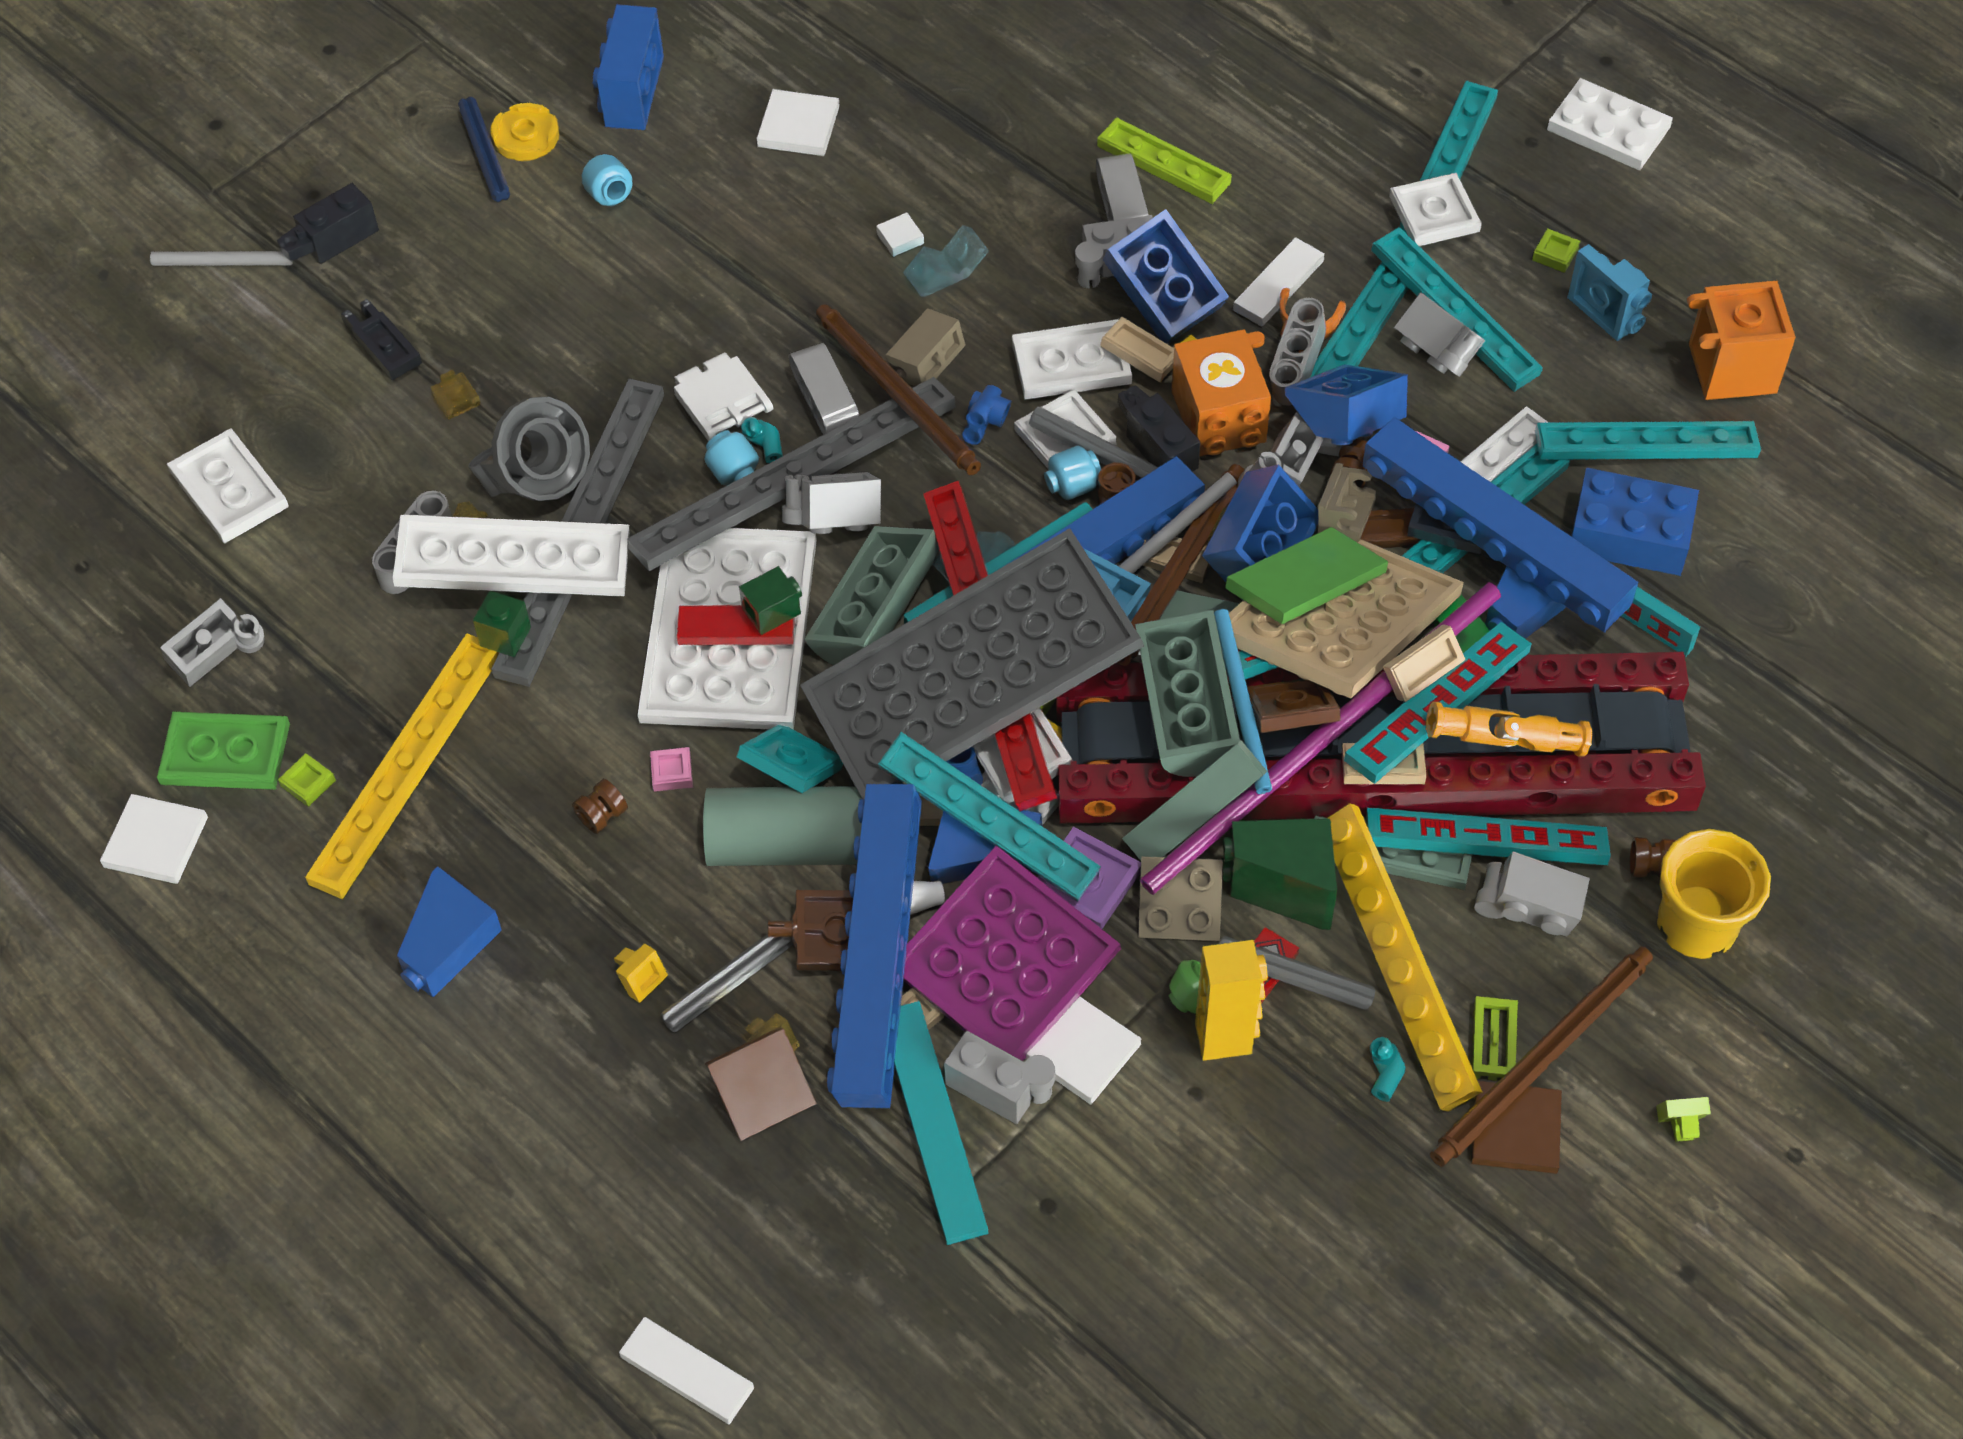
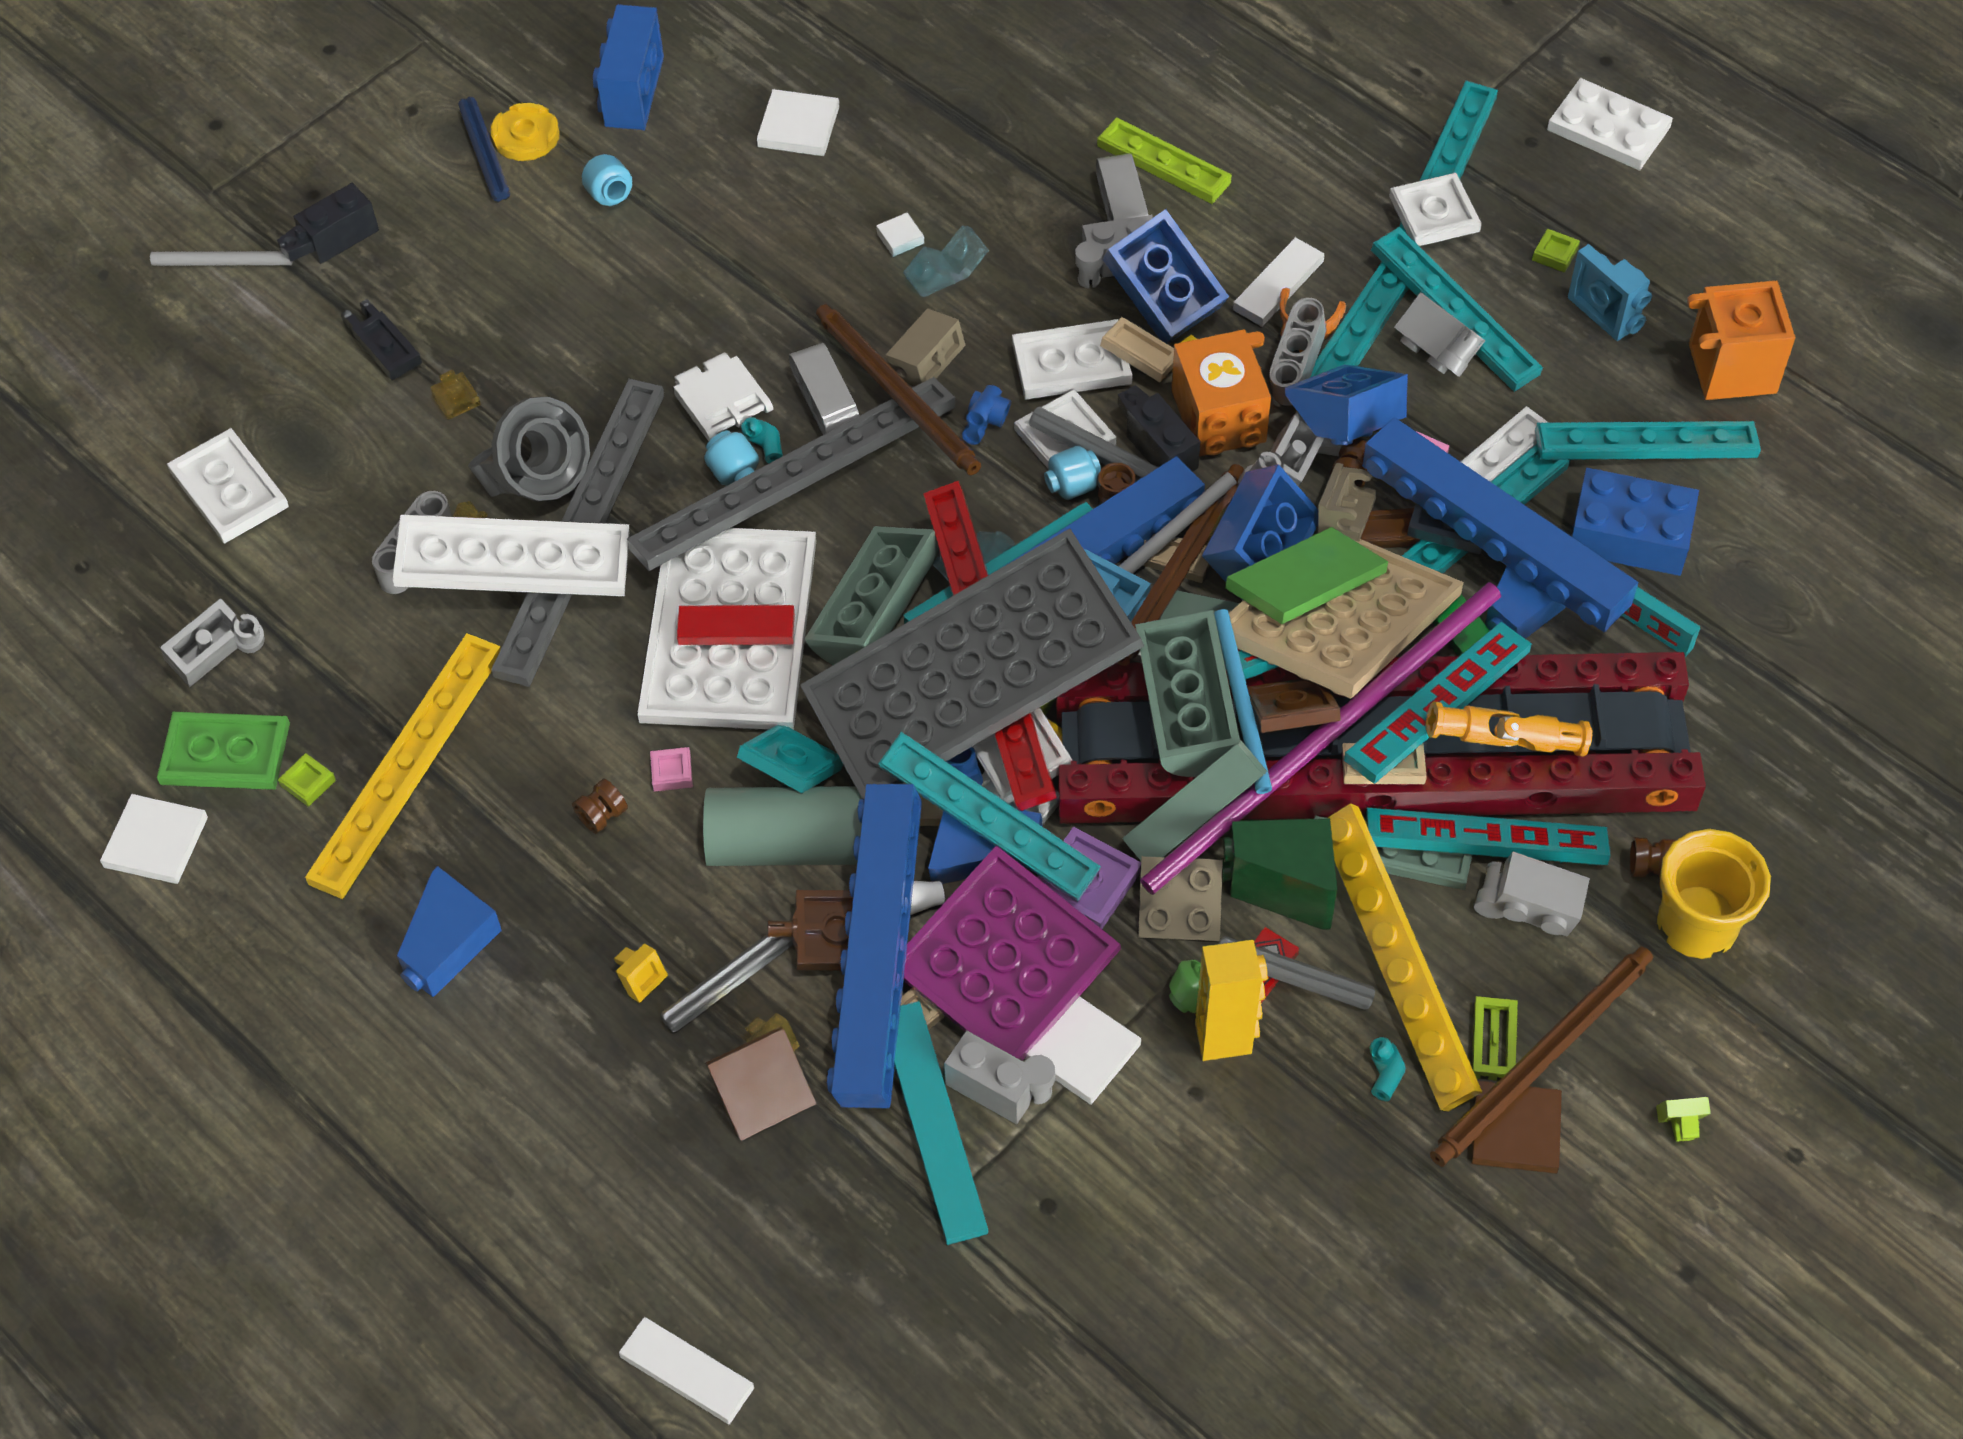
(502, 623): dark green brick -> none
(770, 599): dark green brick -> none
(833, 501): hinge -> none
(1424, 663): tan tile -> none

